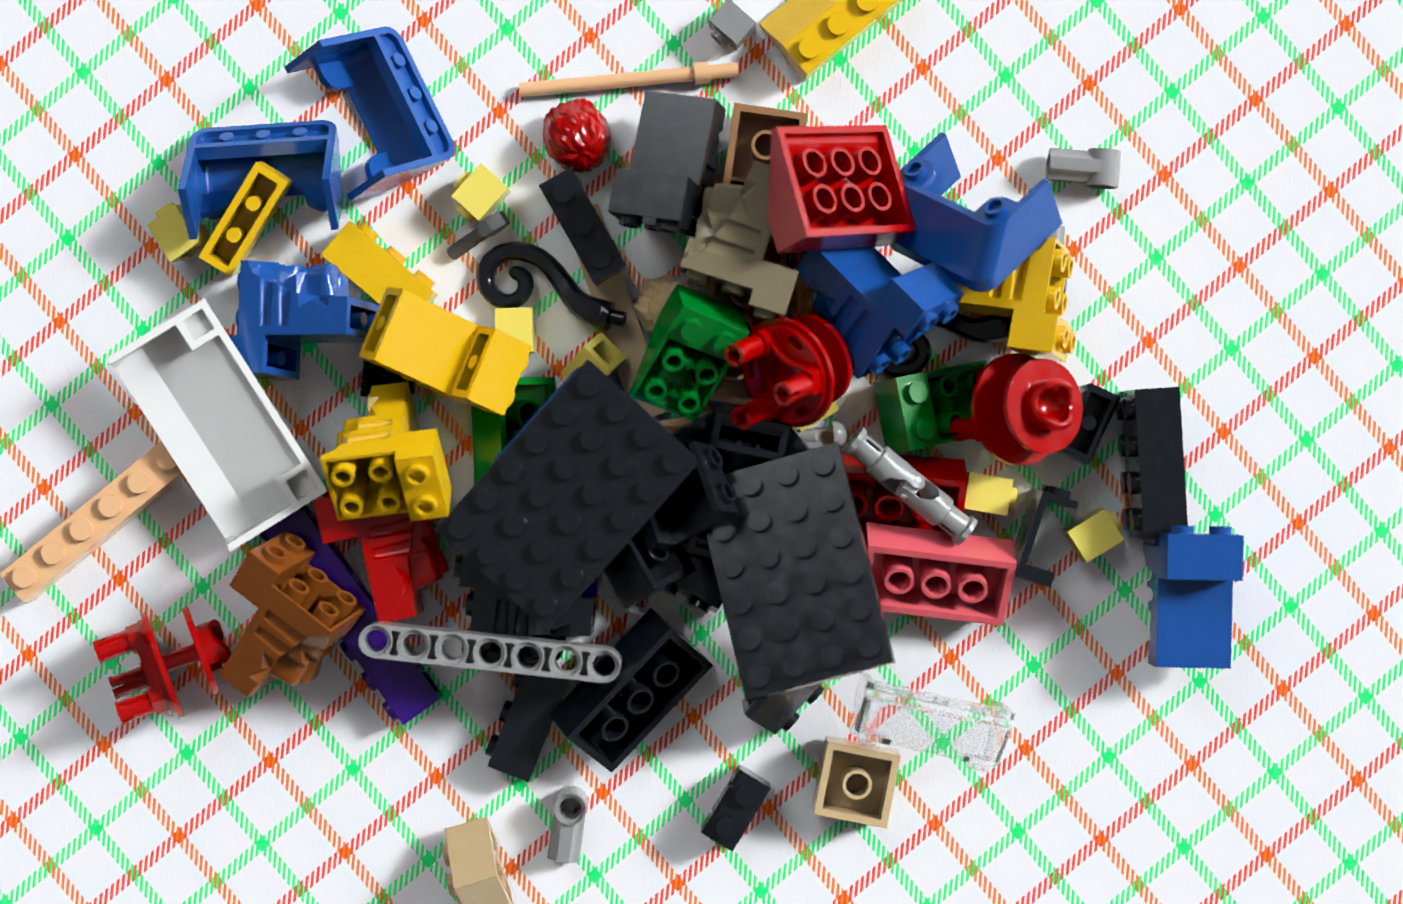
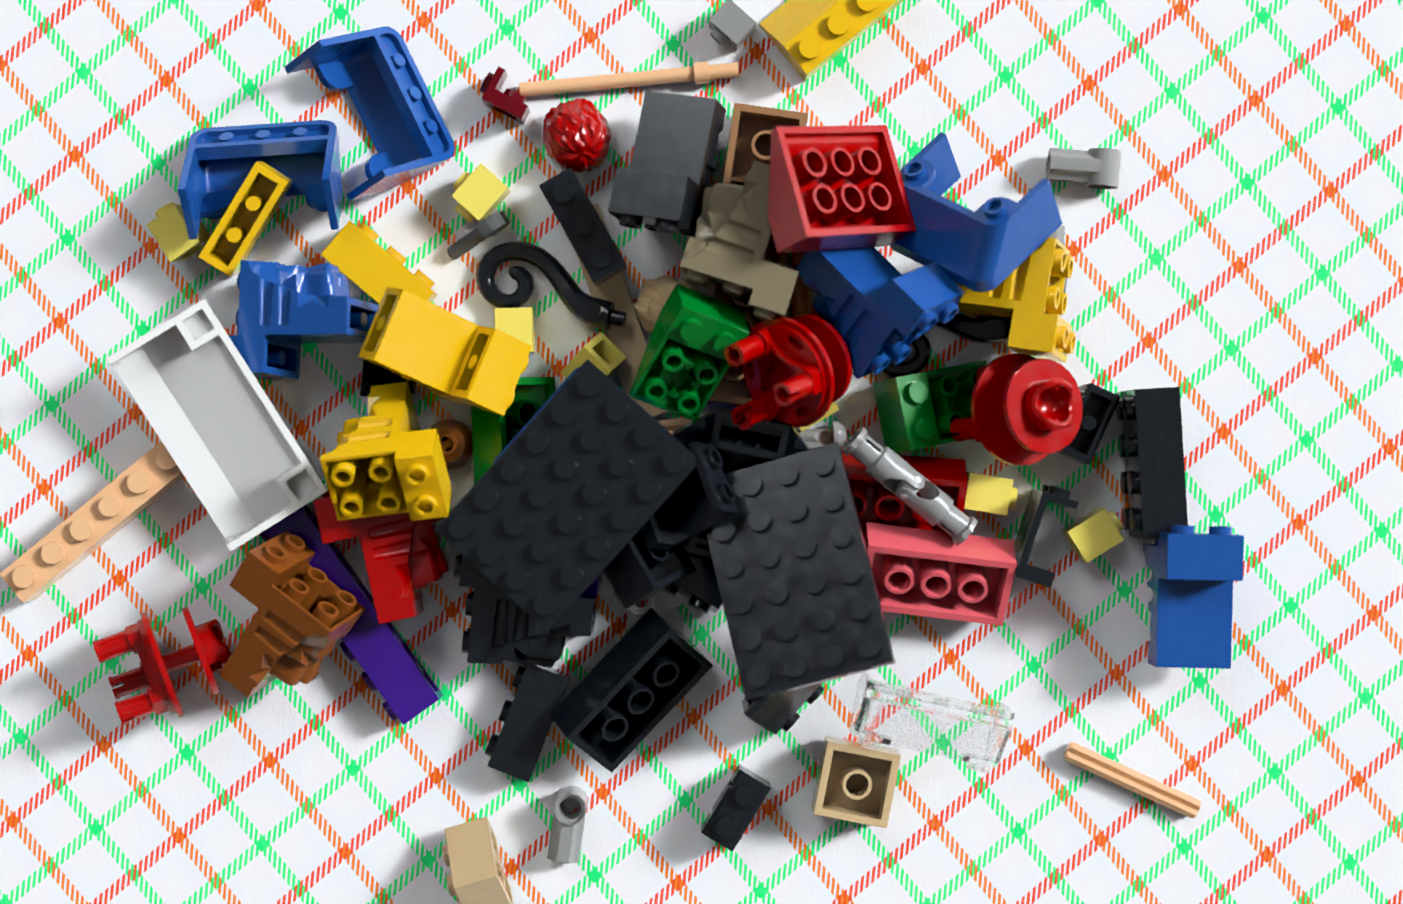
(459, 438): none -> dark orange cone
(472, 654): light grey beam -> none
(507, 103): none -> dark red bracket
(1132, 780): none -> light nougat axle

